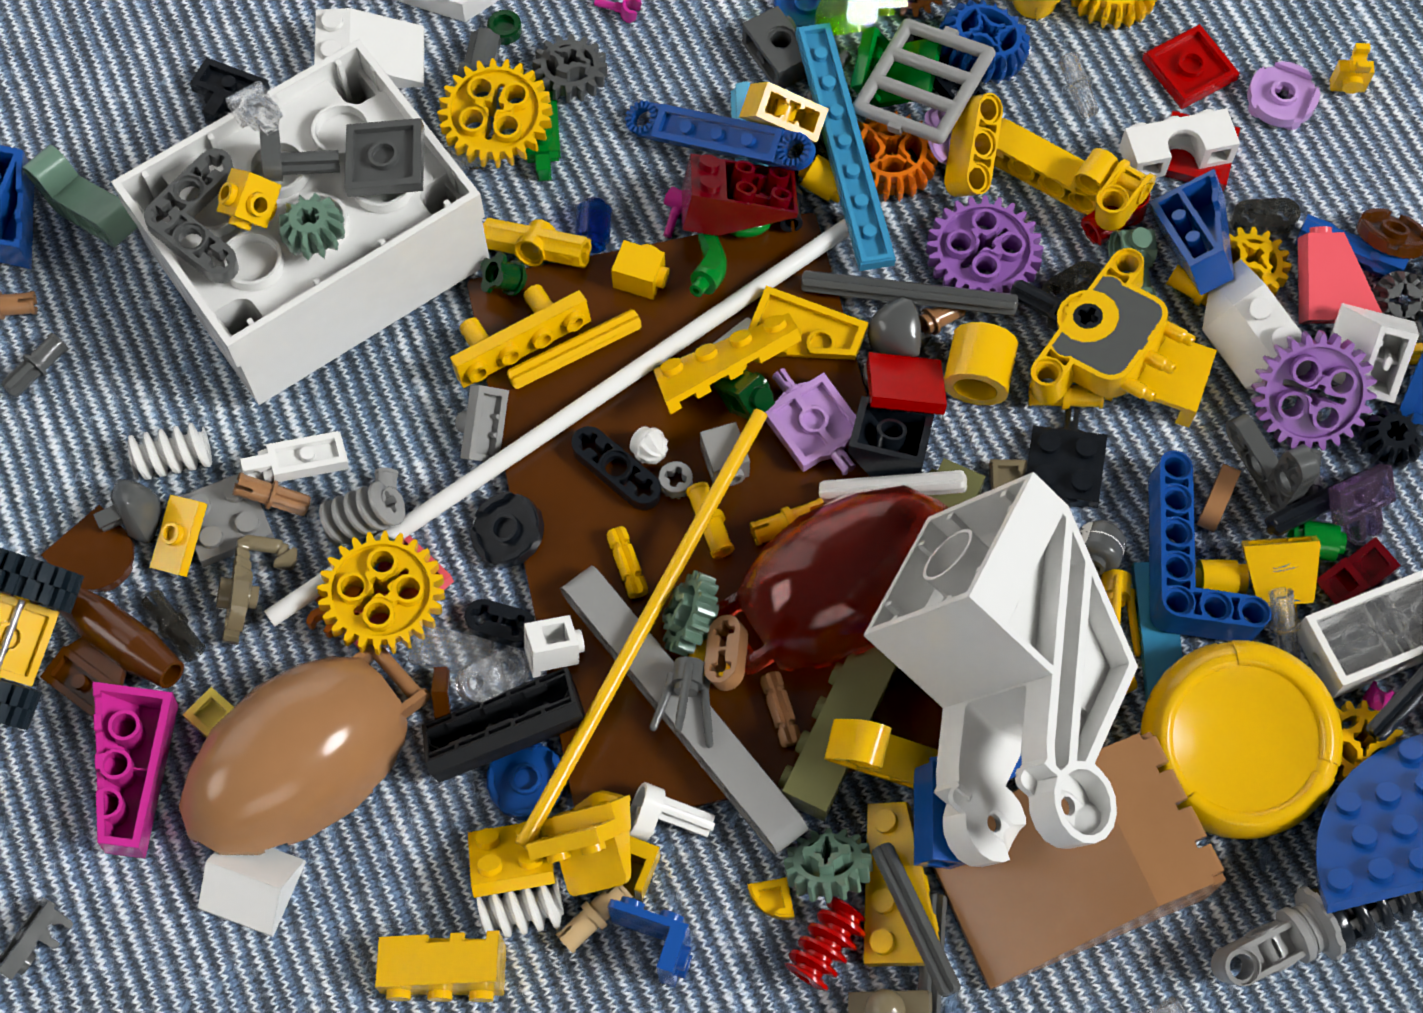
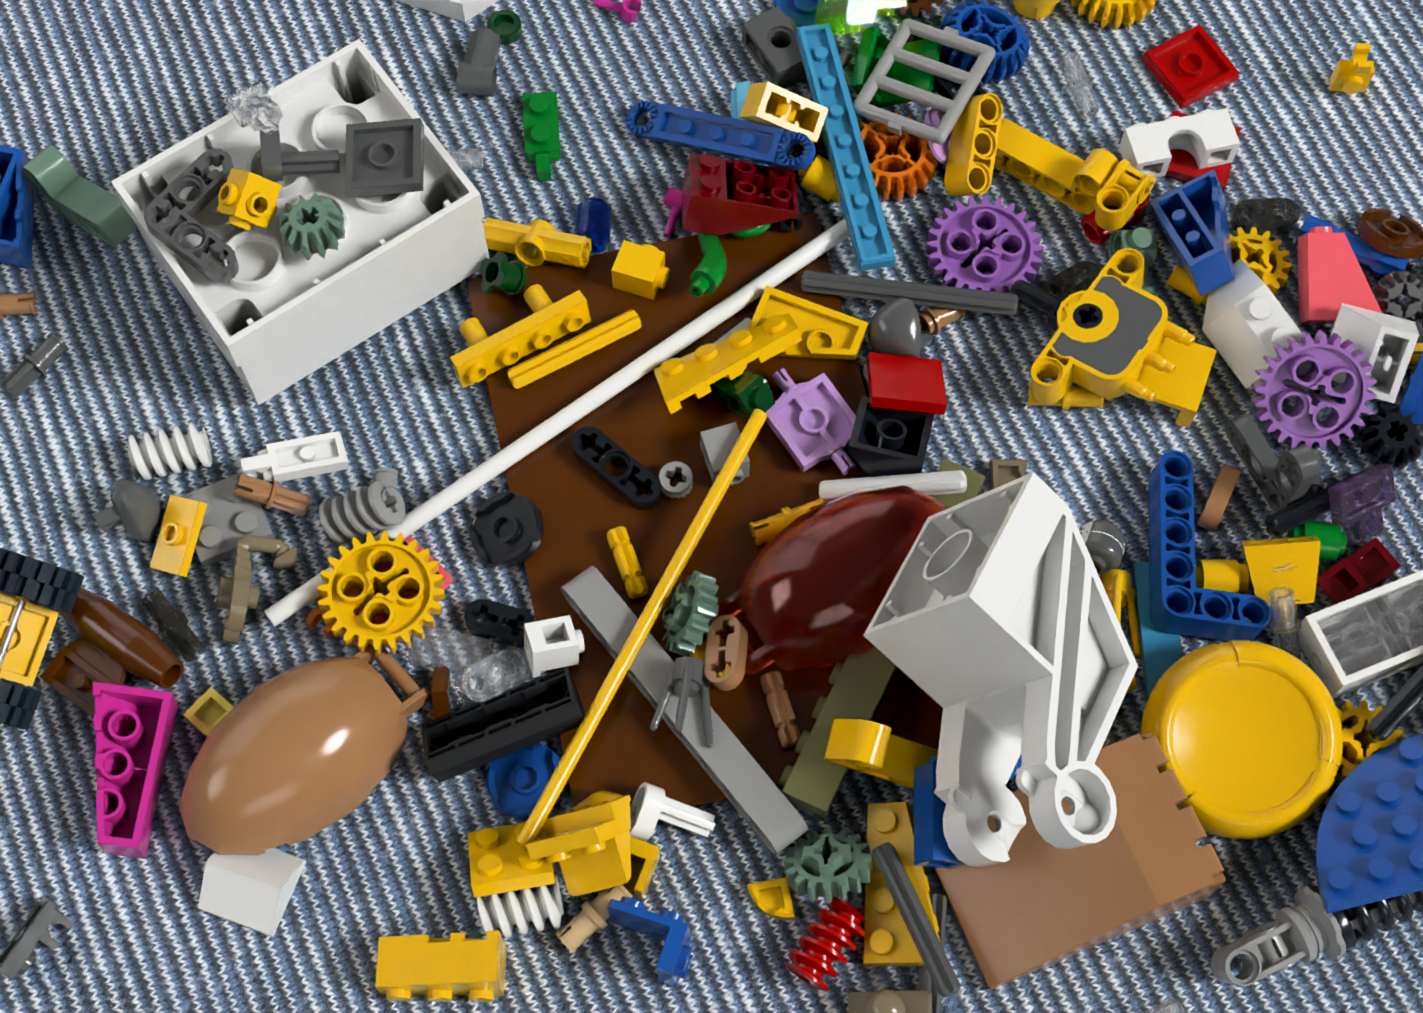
(99, 556): reddish brown tile -> none
(216, 83): black hinge -> none
(392, 42): white slope -> none
(464, 107): yellow gear -> none
(482, 422): light grey tile -> none
(570, 68): dark grey gear -> none
(649, 445): white plate -> none
(715, 533): yellow pin -> none
(980, 363): yellow piece -> none
(1069, 460): black plate -> none
(1278, 111): lavender plate -> none
(1376, 697): dark pink hand -> none

